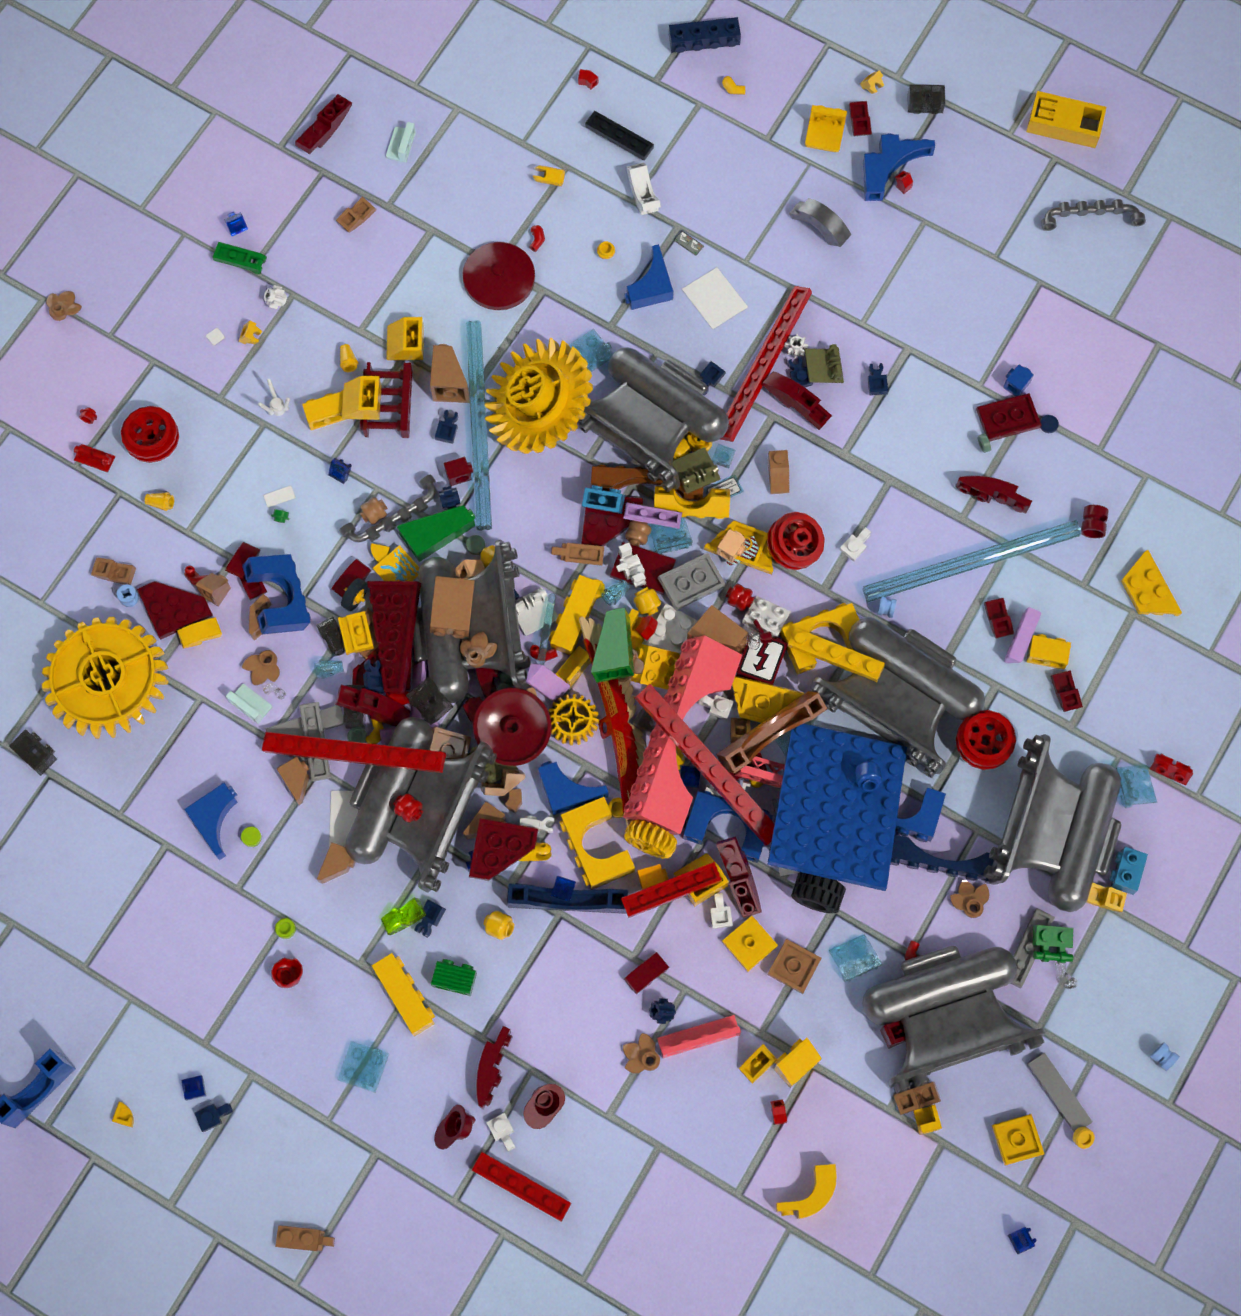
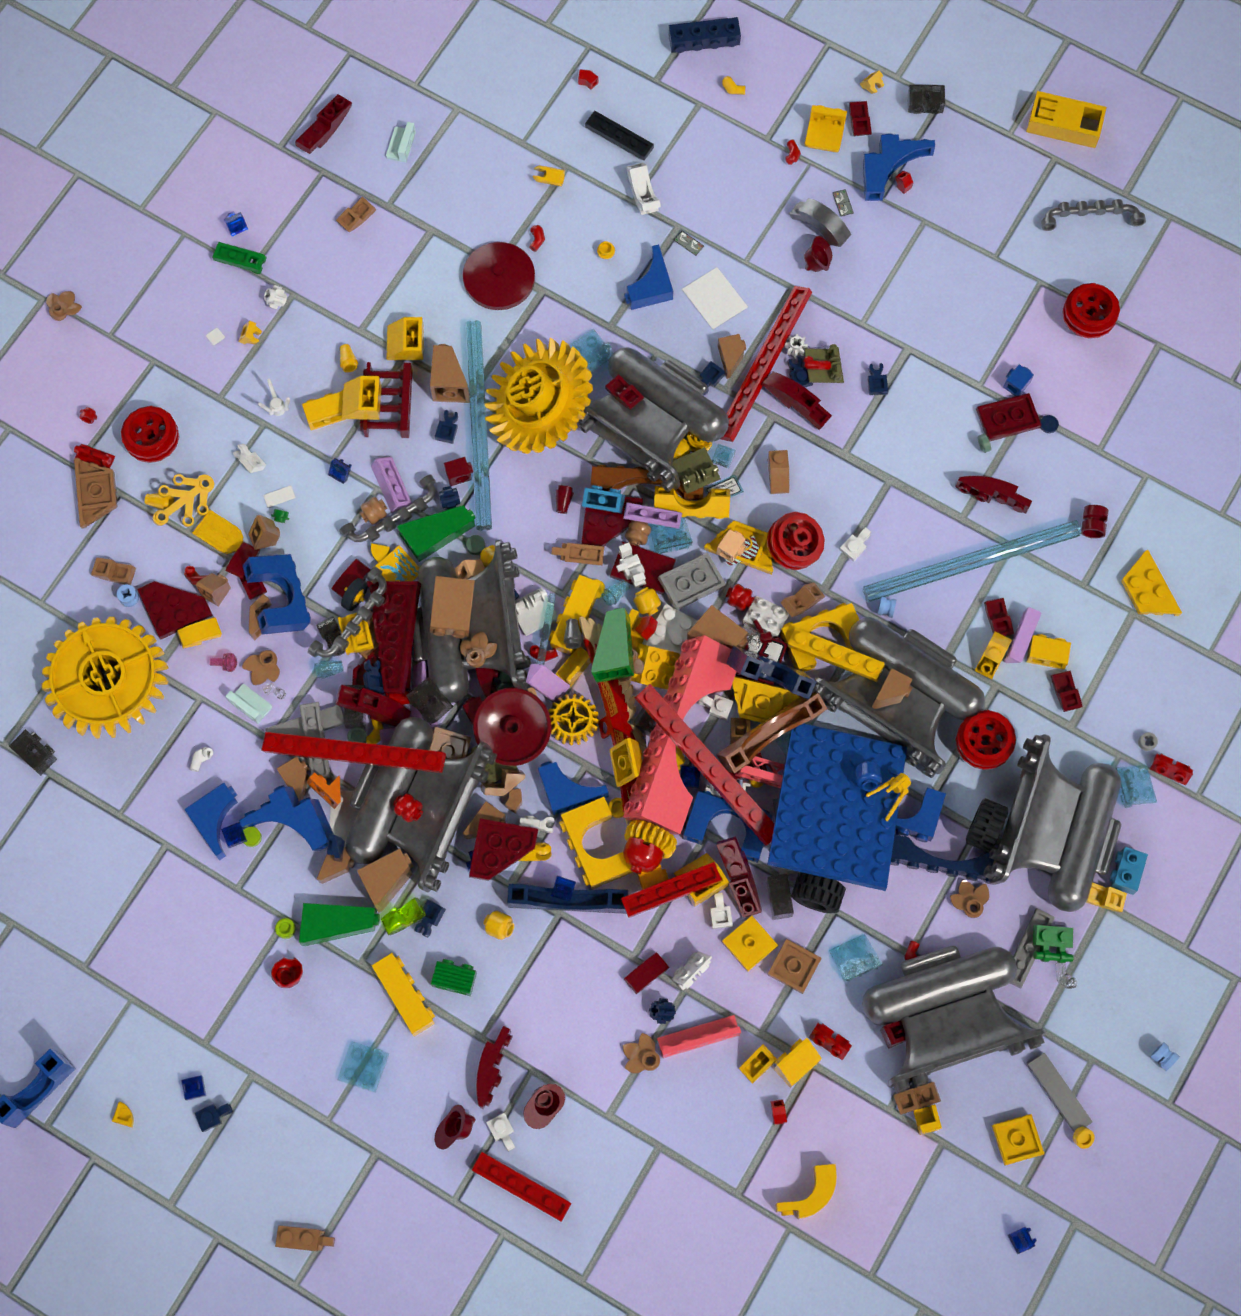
(94, 491): none -> medium nougat wing
(186, 498): none -> yellow plant
(199, 757): none -> white arm
(219, 533): none -> yellow window
(228, 662): none -> clear pink plate
(234, 835): none -> clear blue tile
(250, 460): none -> white plate
(263, 532): none -> medium nougat slope
(302, 816): none -> blue arch
(329, 793): none -> orange slope
(333, 922): none -> green slope
(336, 847): none -> dark blue slope
(352, 628): none -> flat silver bar
(386, 877): none -> medium nougat slope
(391, 483): none -> lavender slope
(563, 498): none -> dark red cone
(572, 634): none -> flat silver cone
(623, 392): none -> dark red slope
(626, 761): none -> yellow slope
(642, 856): none -> red cylinder
(696, 962): none -> white hinge
(731, 352): none -> medium nougat slope
(755, 665): none -> dark blue arch
(779, 896): none -> clear smoke brick
(794, 153): none -> red arm
(803, 599): none -> medium nougat slope
(816, 364): none -> red arm
(818, 256): none -> dark red piece
(822, 1037): none -> red hinge
(842, 202): none -> light grey sticker
(893, 689): none -> medium nougat slope
(897, 784): none -> yellow plant
(987, 825): none -> black tyre
(993, 655): none -> yellow slope
(1078, 318): none -> red wheel
(1154, 741): none -> light grey bush

